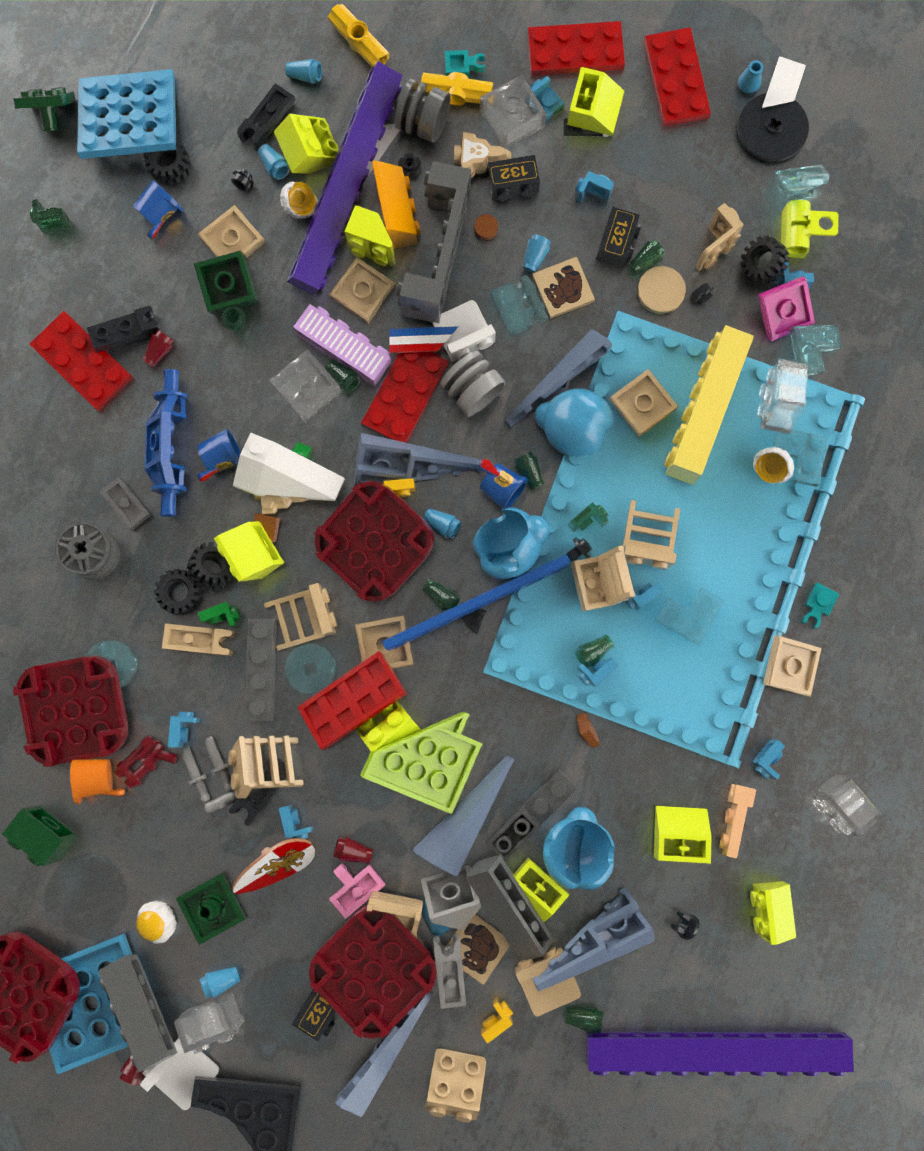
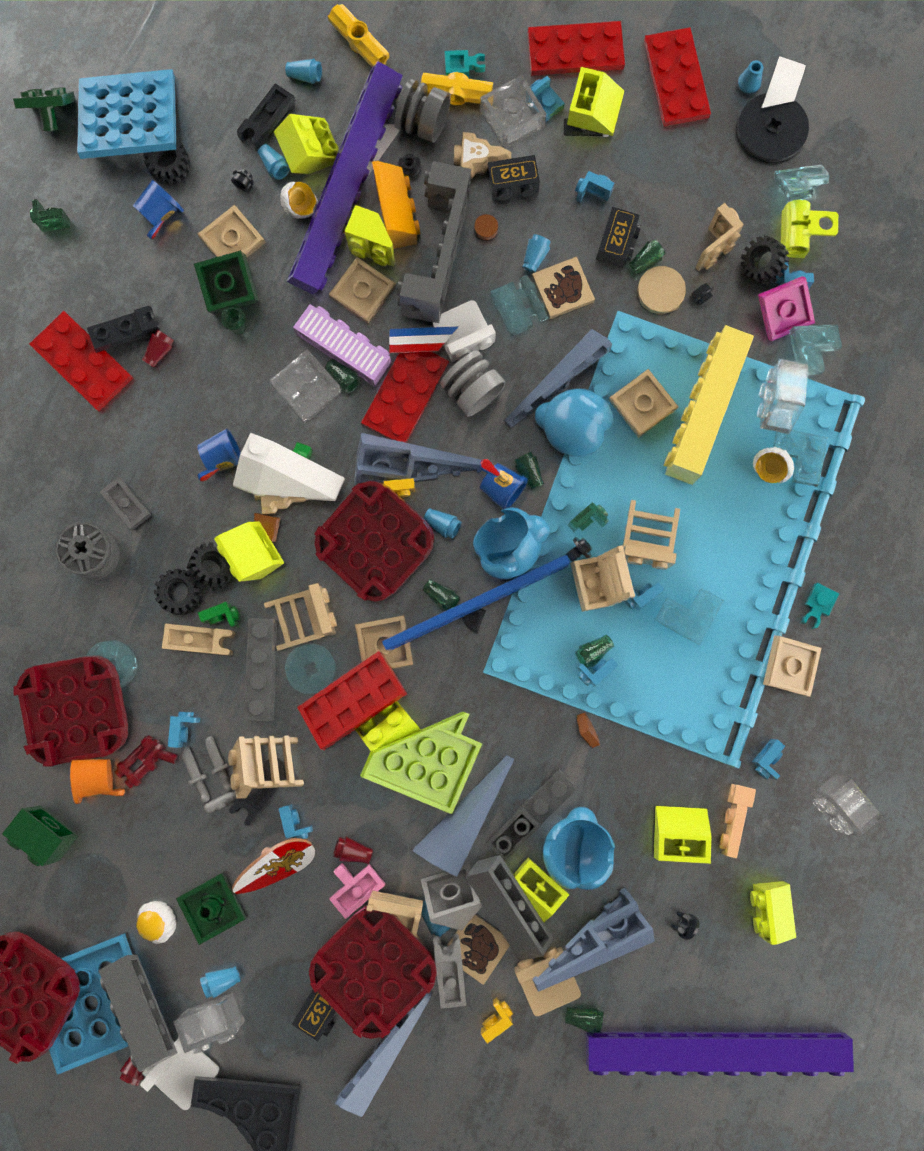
(165, 476): blue plate -> none
(456, 1085): tan bracket -> none

